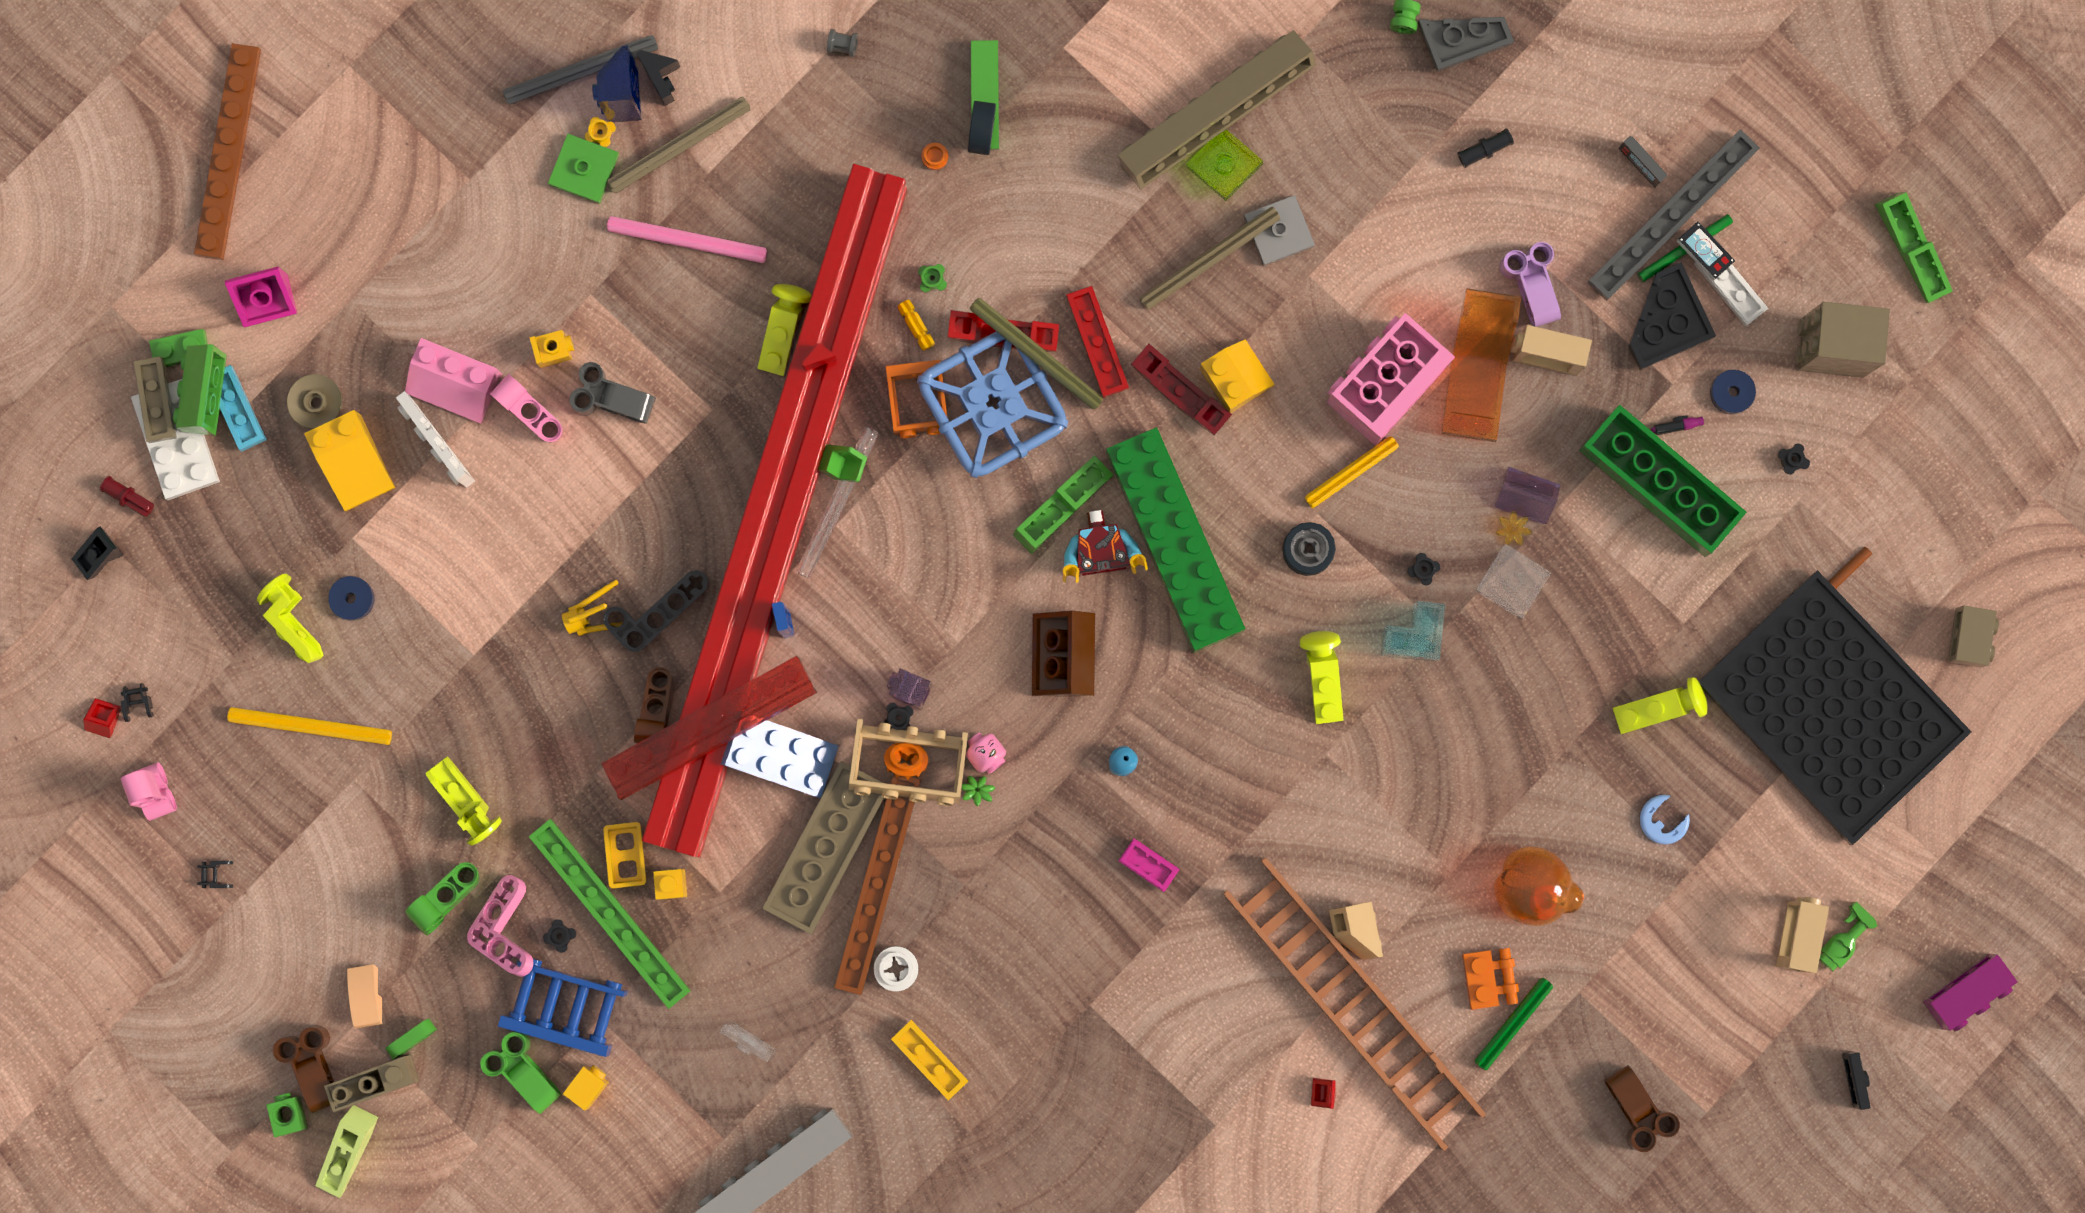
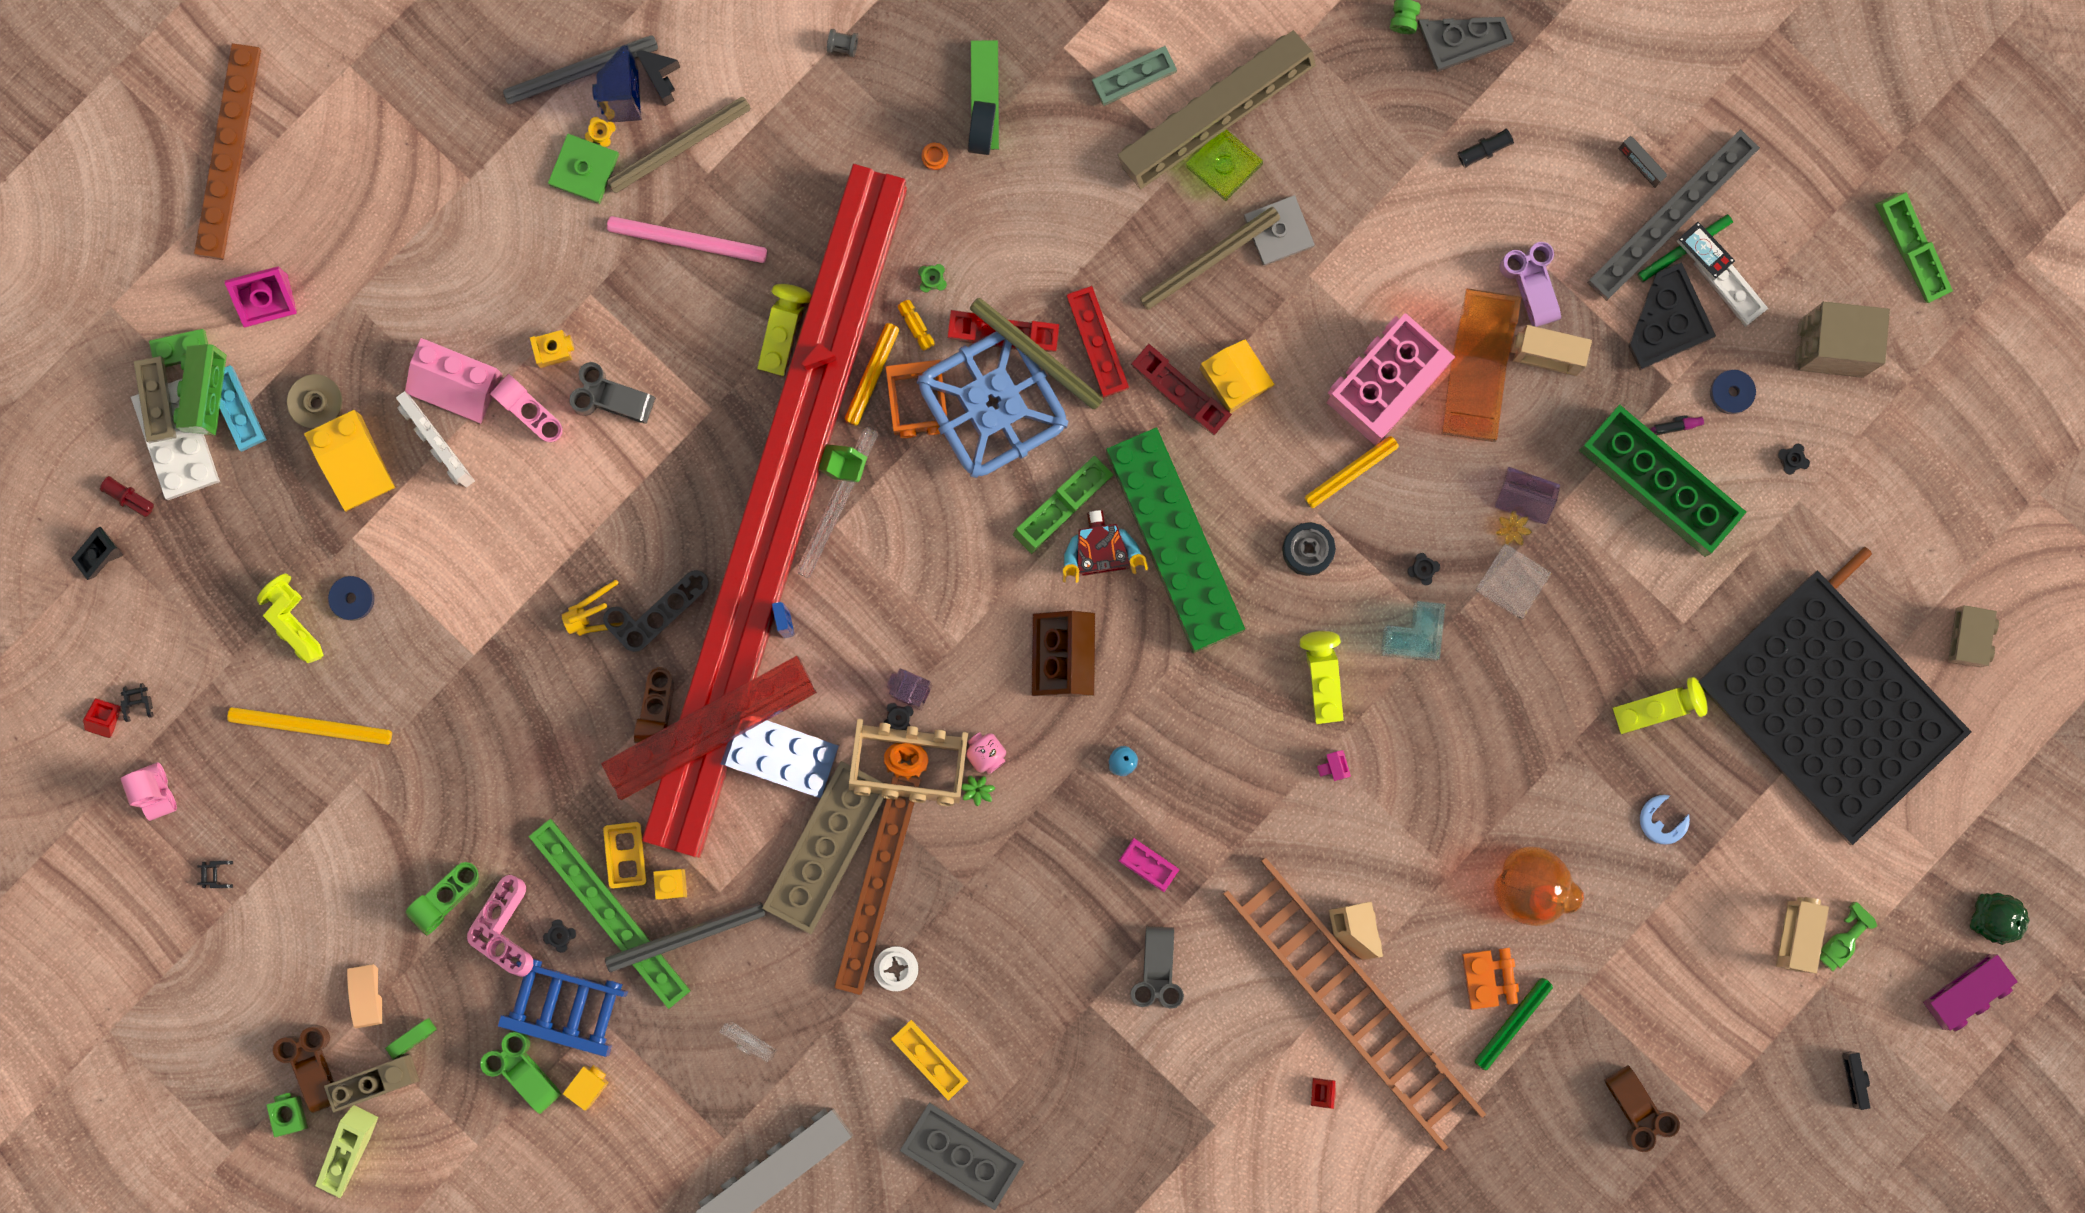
(463, 800): neon yellow piece -> none
(684, 937): none -> dark grey axle
(871, 374): none -> yellow axle
(962, 1156): none -> dark grey plate
(1134, 75): none -> sand green plate
(1158, 967): none -> dark grey piece
(1337, 766): none -> dark pink tile
(1999, 918): none -> dark green hair

